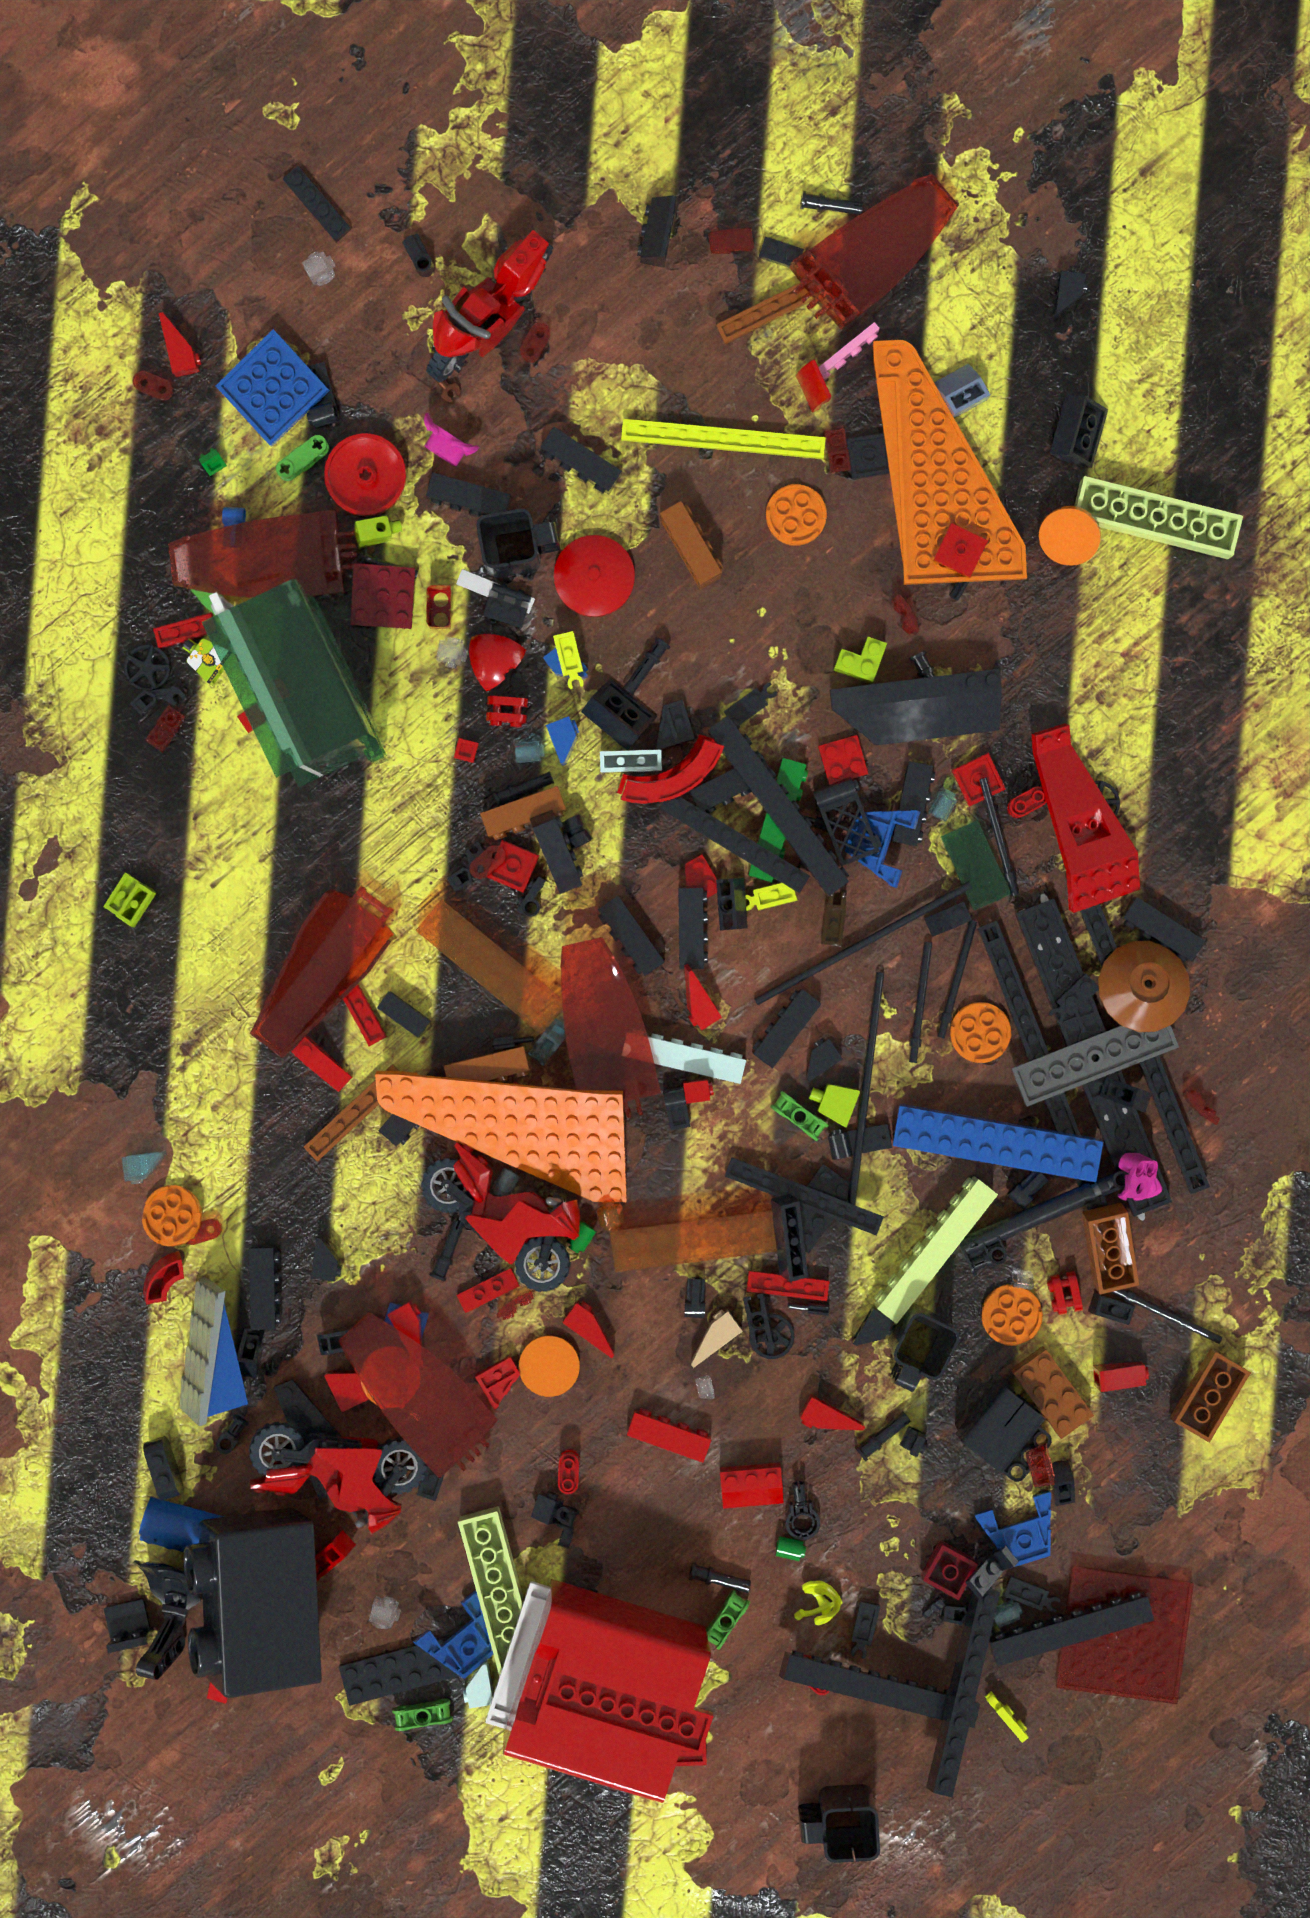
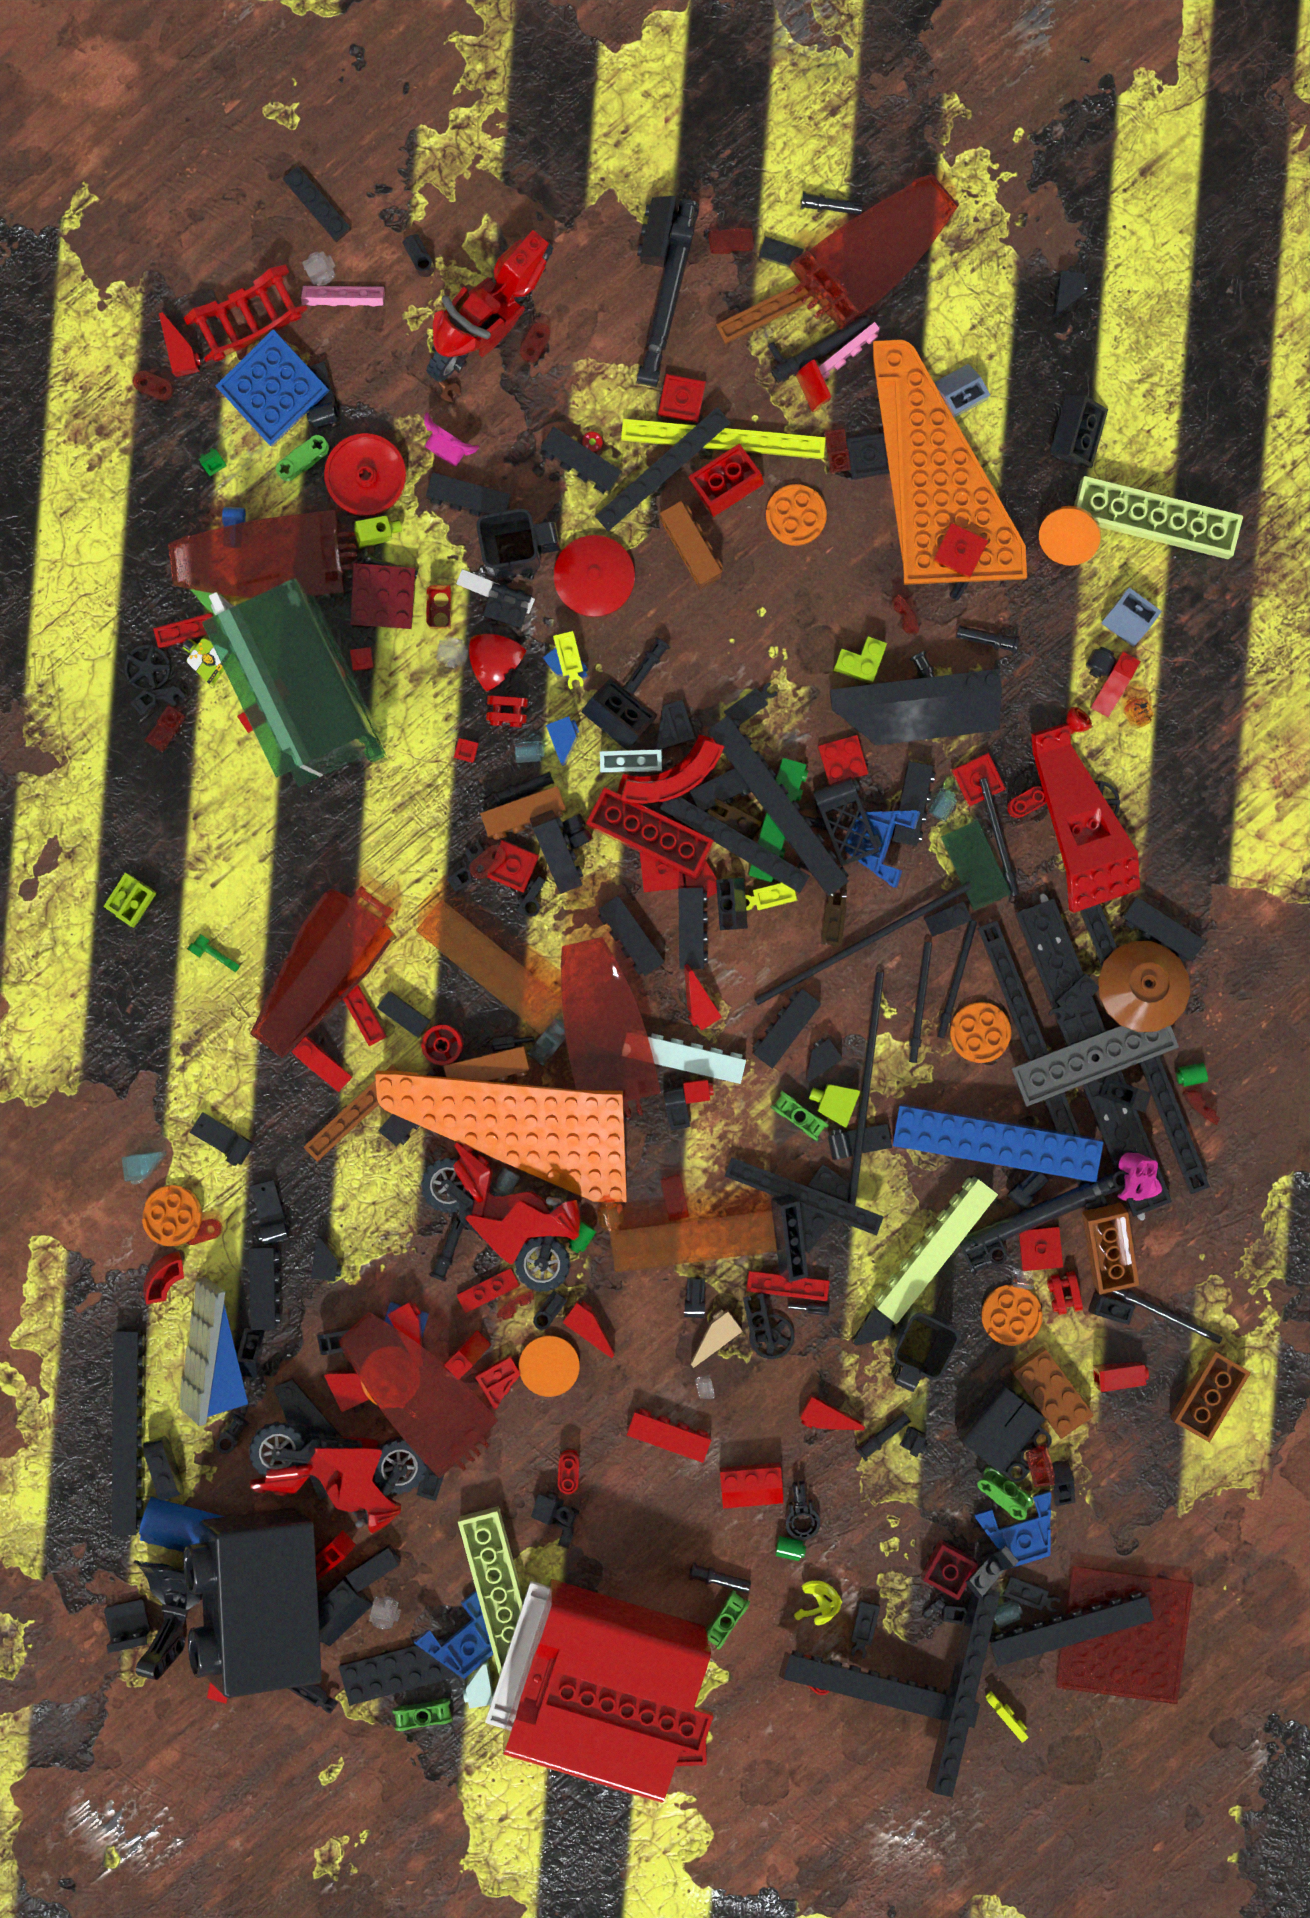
(127, 1431): none -> black brick
(201, 945): none -> green brick
(223, 1138): none -> black door
(240, 298): none -> red fence
(270, 1213): none -> black door
(316, 1696): none -> black plate
(340, 1610): none -> black slope
(342, 295): none -> bright pink plate
(361, 659): none -> red plate
(373, 1568): none -> black piece
(431, 1040): none -> red brick
(467, 1354): none -> red slope
(550, 1308): none -> black piece
(592, 441): none -> red tile
(650, 833): none -> red brick
(659, 876): none -> red plate
(662, 469): none -> black plate
(669, 290): none -> black piece
(674, 1198): none -> clear red slope
(682, 398): none -> red plate
(726, 480): none -> red slope
(737, 819): none -> dark brown hinge
(792, 364): none -> black cylinder
(841, 1841): black piece -> none
(997, 640): none -> black pin
(1005, 1493): none -> bright green piece
(1040, 1249): none -> red plate
(1078, 720): none -> red brick
(1100, 662): none -> black head
(1115, 684): none -> slope
(1131, 617): none -> sand blue slope
(1138, 712): none -> clear orange head
(1191, 1074): none -> green brick

